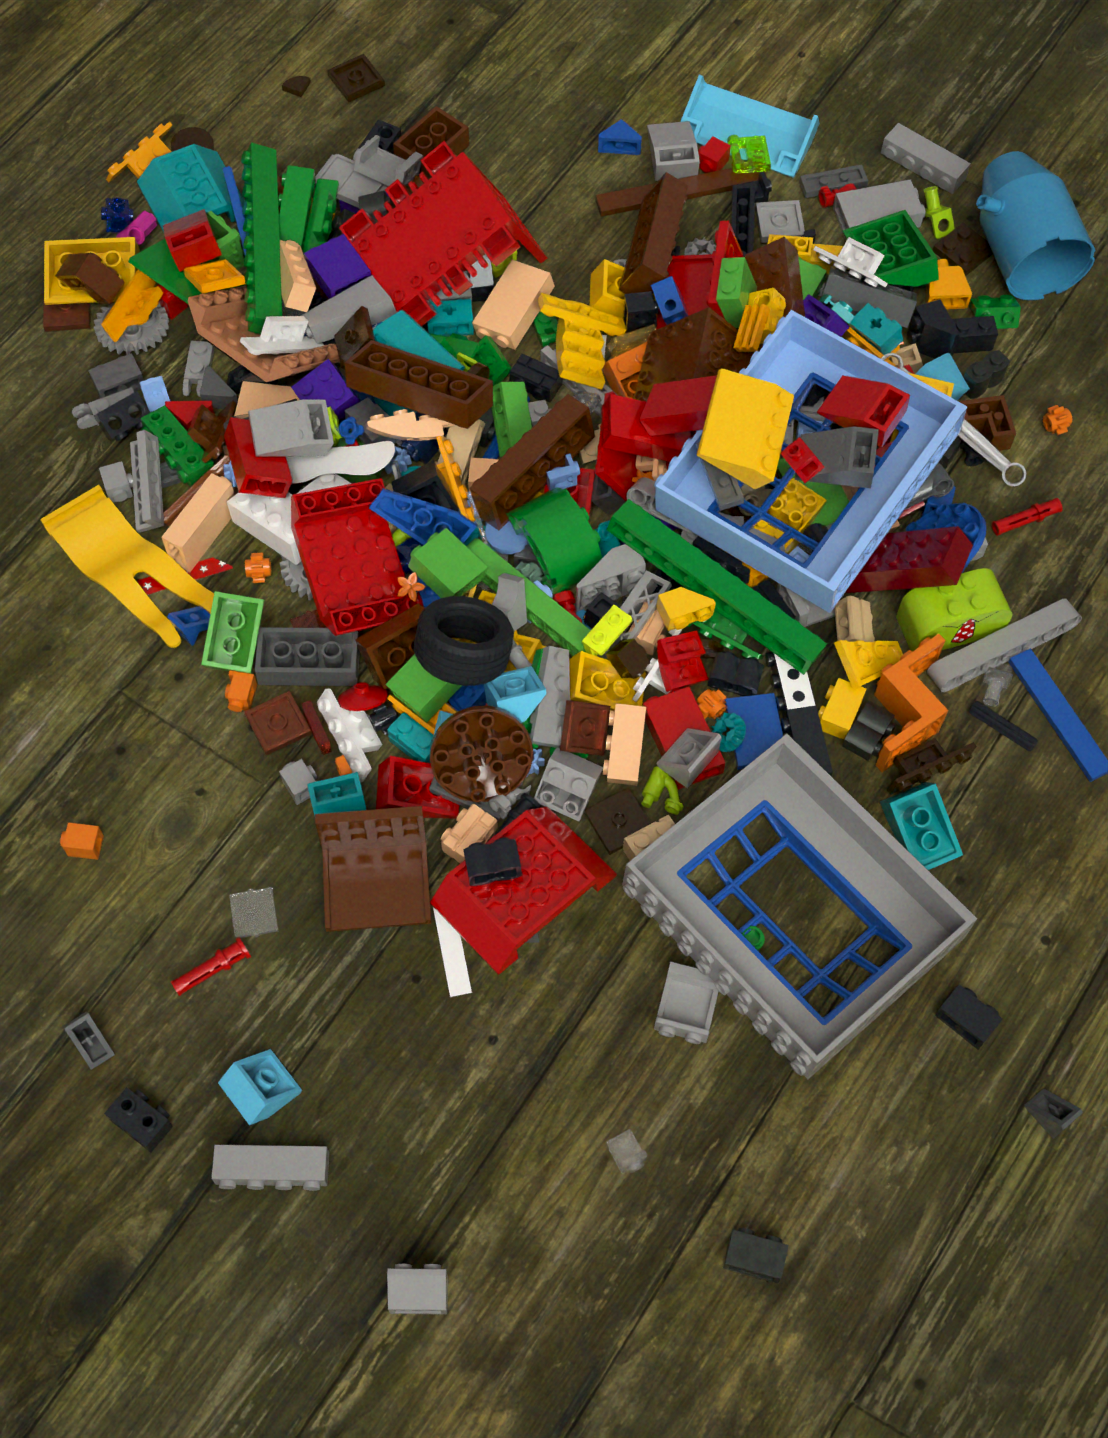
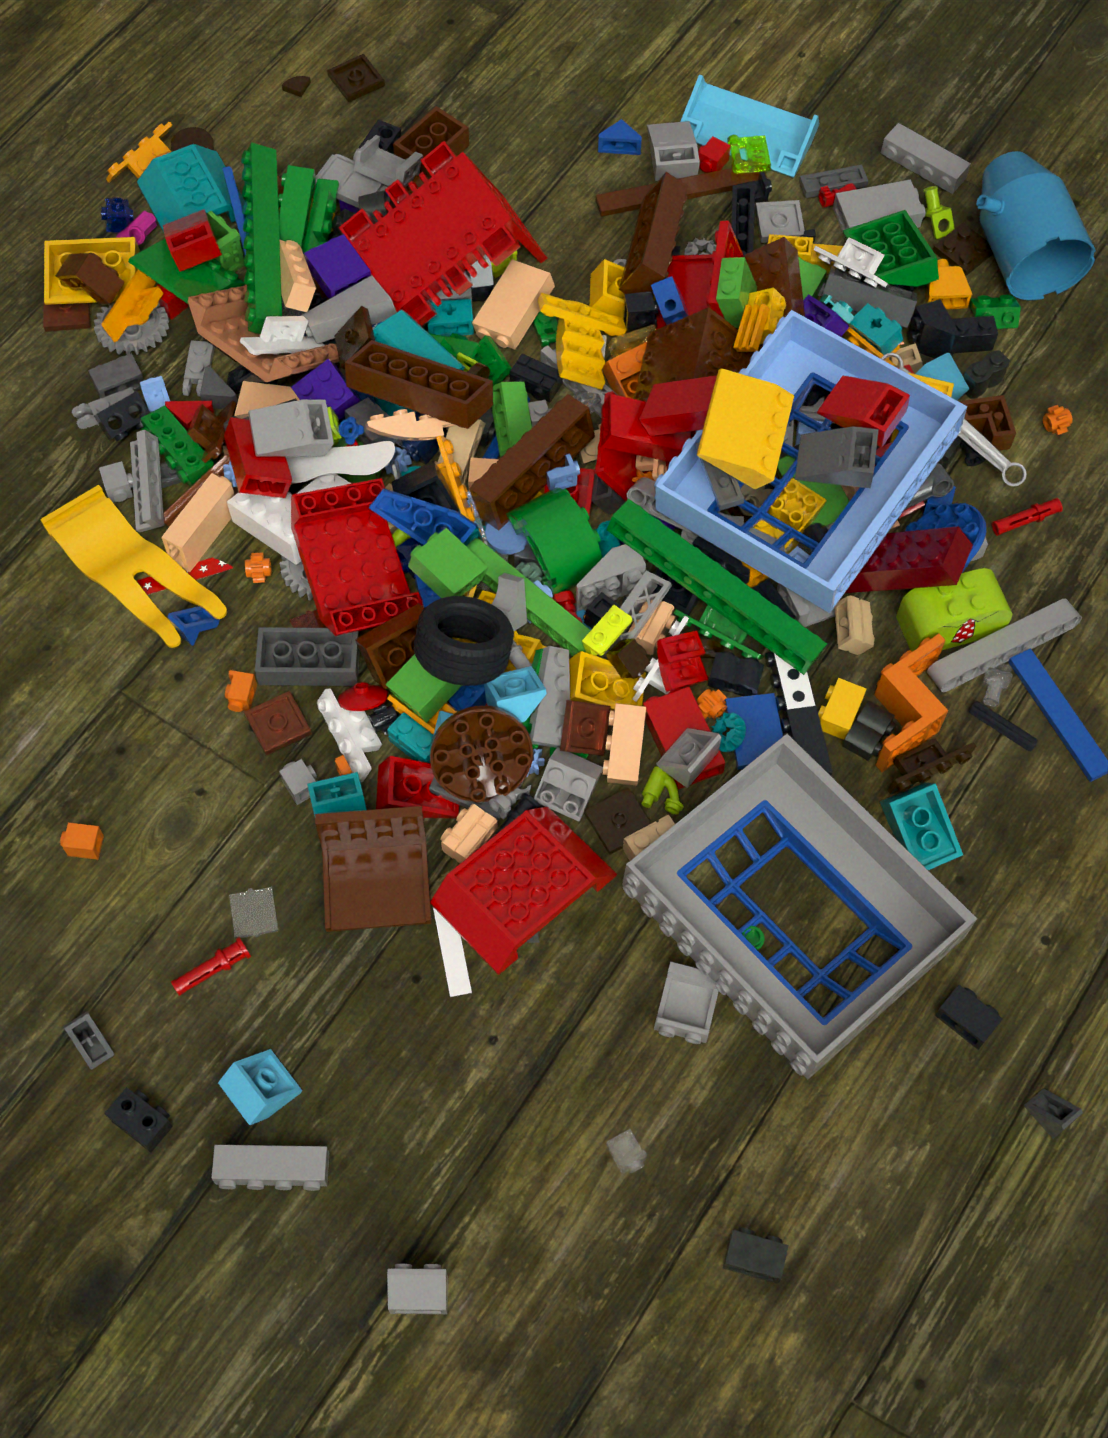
(214, 276): light orange tile -> none
(232, 632): bright green slope -> none
(316, 727): clear red tile -> none
(410, 586): orange plant -> none
(492, 861): black brick -> none
(683, 607): yellow slope -> none
(802, 460): red brick -> none
(866, 660): yellow wing -> none

